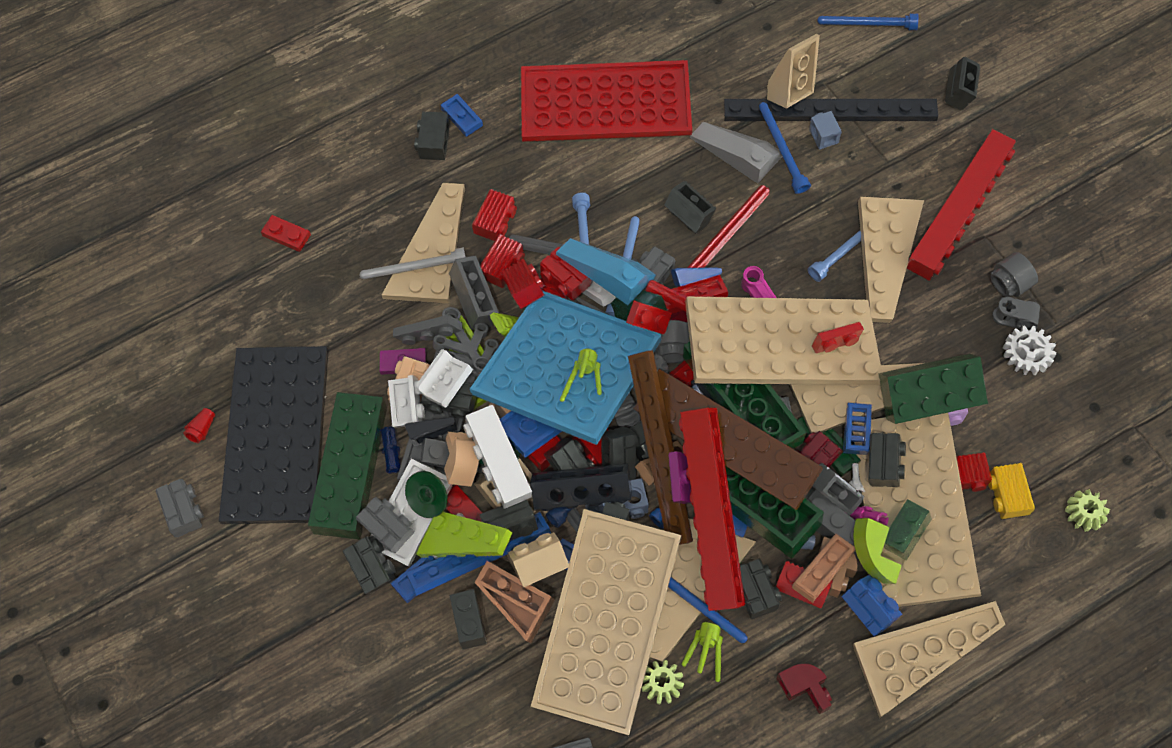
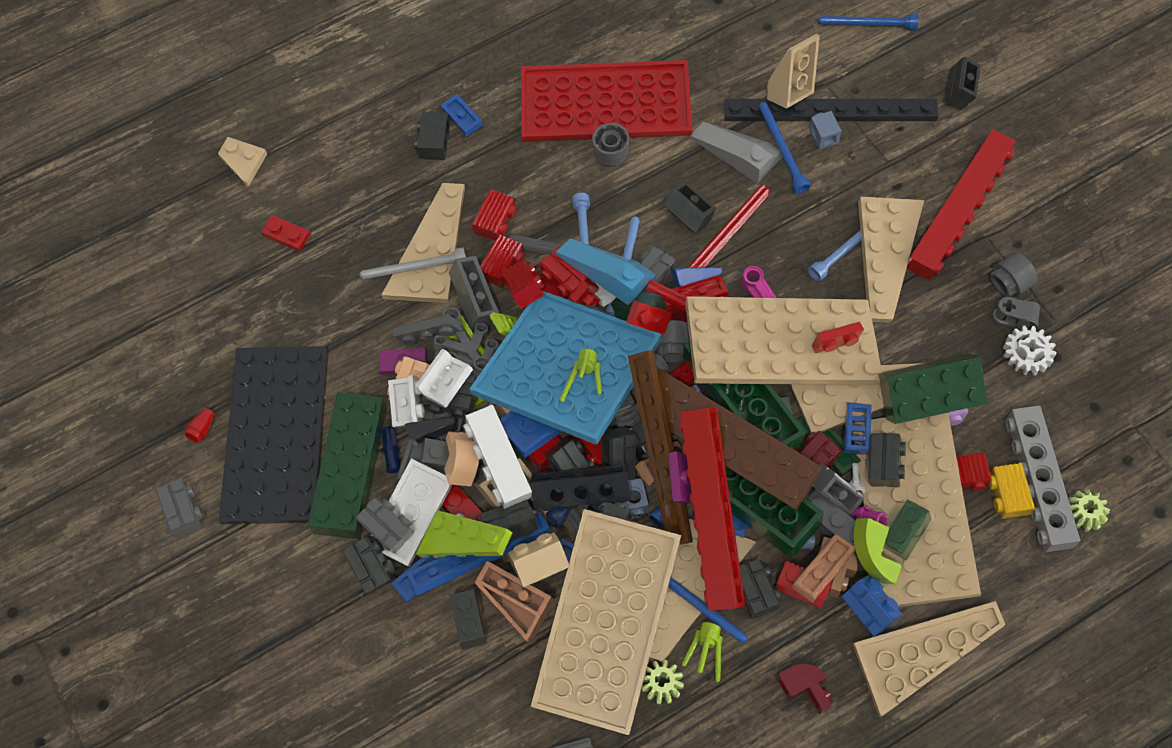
(242, 158): none -> tan wing
(426, 494): dark green dish -> none
(585, 294): none -> red tile
(611, 144): none -> dark grey piece
(1033, 421): none -> light grey brick

